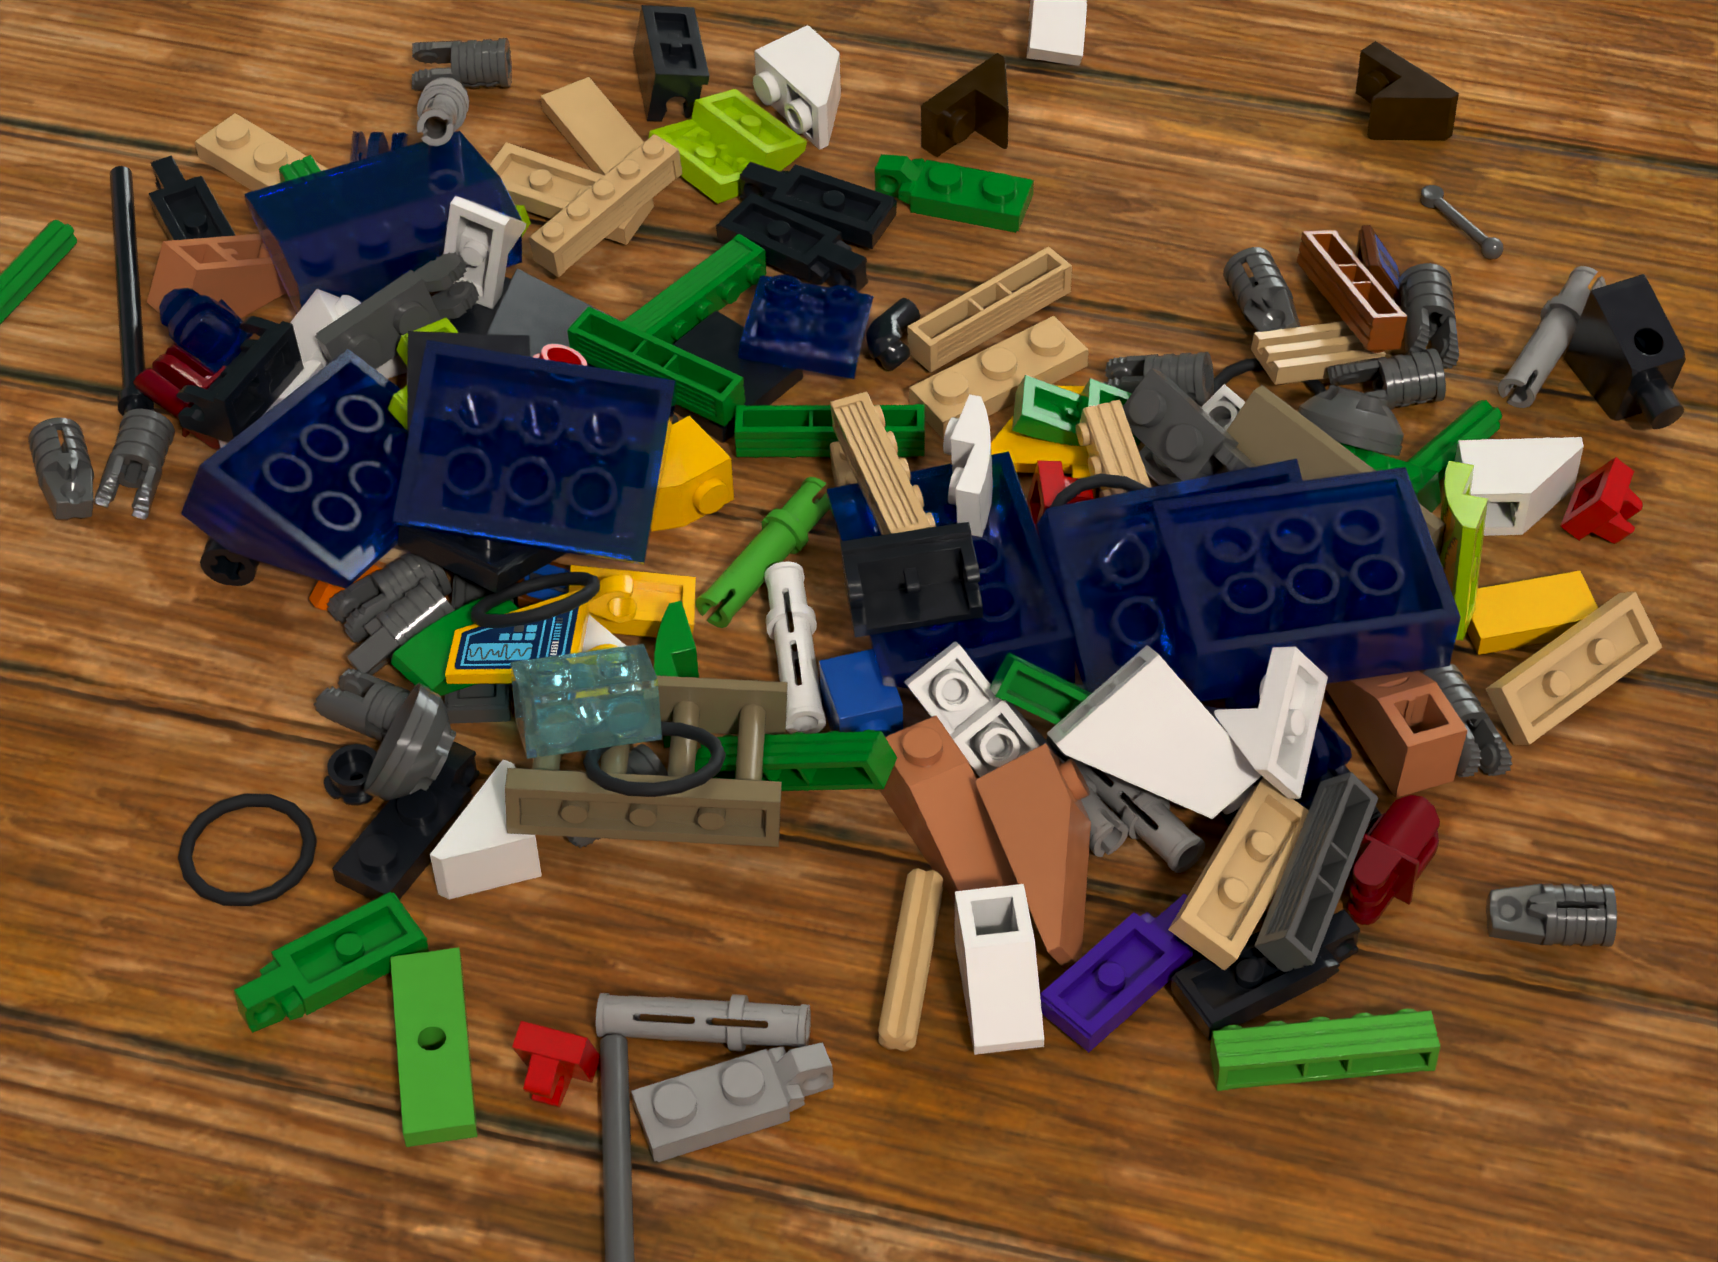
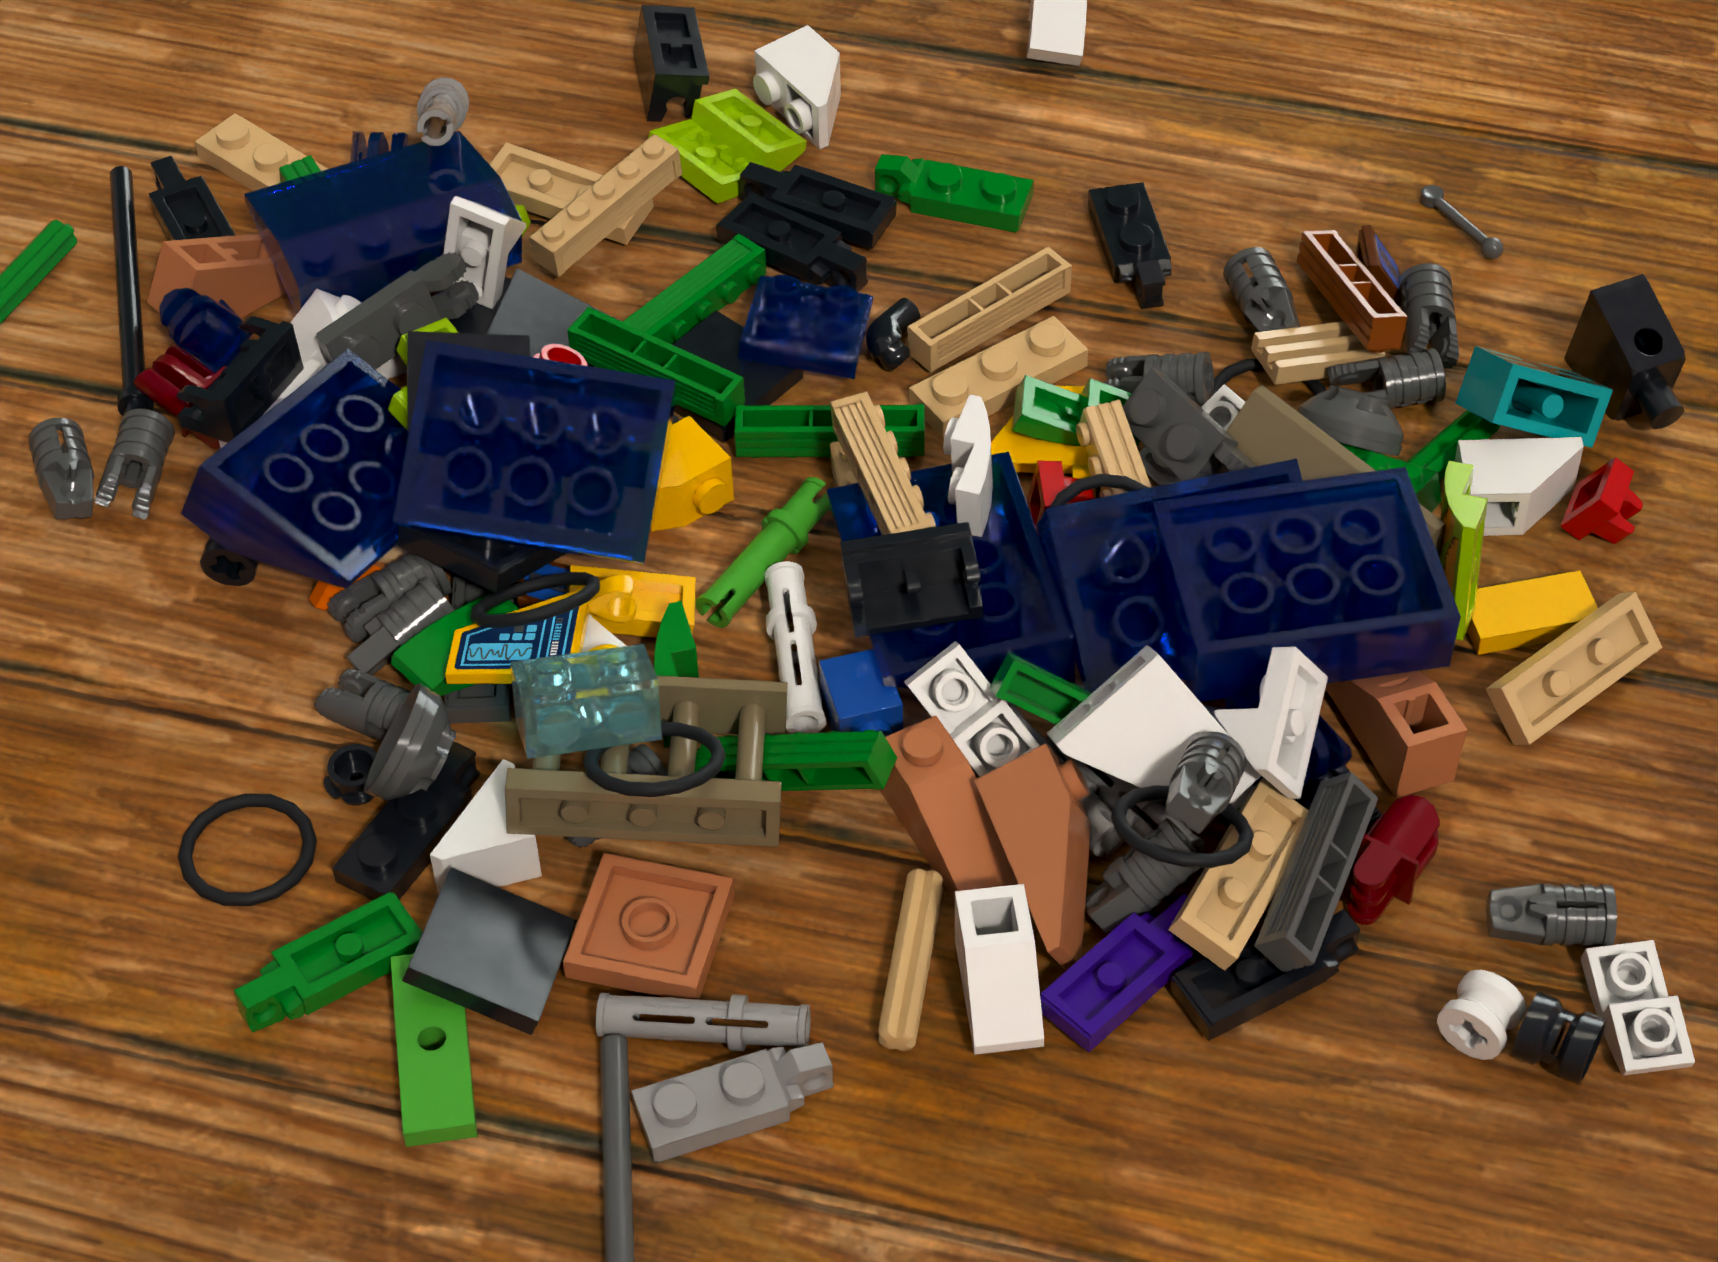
(472, 62): dark grey hinge -> none
(490, 951): none -> tile
(553, 1061): red tile -> none
(591, 124): tan tile -> none
(649, 927): none -> nougat plate
(968, 105): dark brown slope -> none
(1131, 240): none -> black hinge
(1138, 881): none -> dark grey hinge
(1171, 856): none -> black piece
(1200, 784): none -> dark grey hinge
(1324, 1049): bright green piece -> none
(1403, 98): dark brown slope -> none
(1481, 1014): none -> white wheel
(1482, 742): dark grey hinge -> none
(1533, 396): none -> teal brick
(1544, 1029): none -> black wheel
(1550, 338): light grey pin -> none
(1643, 1022): none -> white slope

